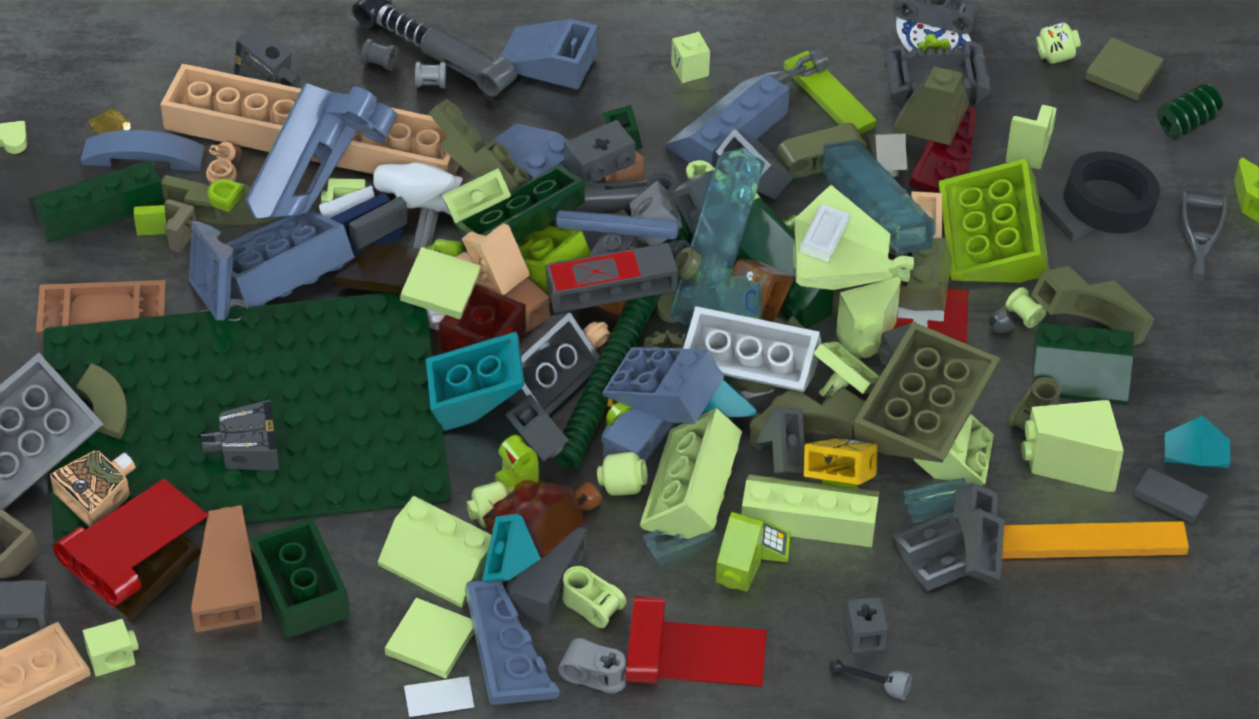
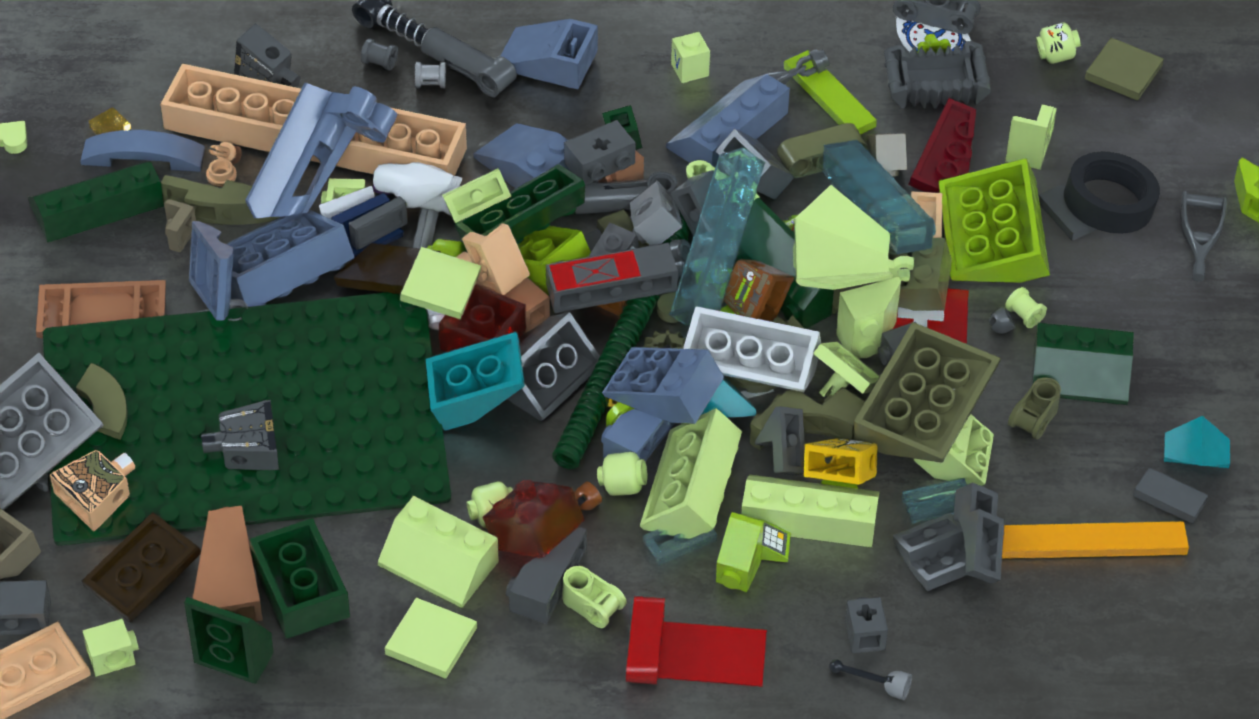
(114, 545): red piece -> none
(150, 220): lime tile -> none
(225, 194): lime tile -> none
(227, 641): none -> dark green slope
(439, 696): white sticker -> none
(469, 151): olive slope -> none
(505, 649): sand blue wing -> none
(509, 549): teal slope -> none
(518, 462): lime leg -> none
(537, 428): dark grey brick -> none
(590, 663): light grey piece -> none
(597, 334): light nougat plate -> none
(617, 224): sand blue axle -> none
(688, 263): olive tile -> none
(740, 297): clear light blue brick -> none
(824, 233): white tile -> none
(935, 107): olive slope -> none
(1074, 444): yellowish green slope -> none
(1106, 302): olive arch -> none
(1189, 110): dark green piece -> none

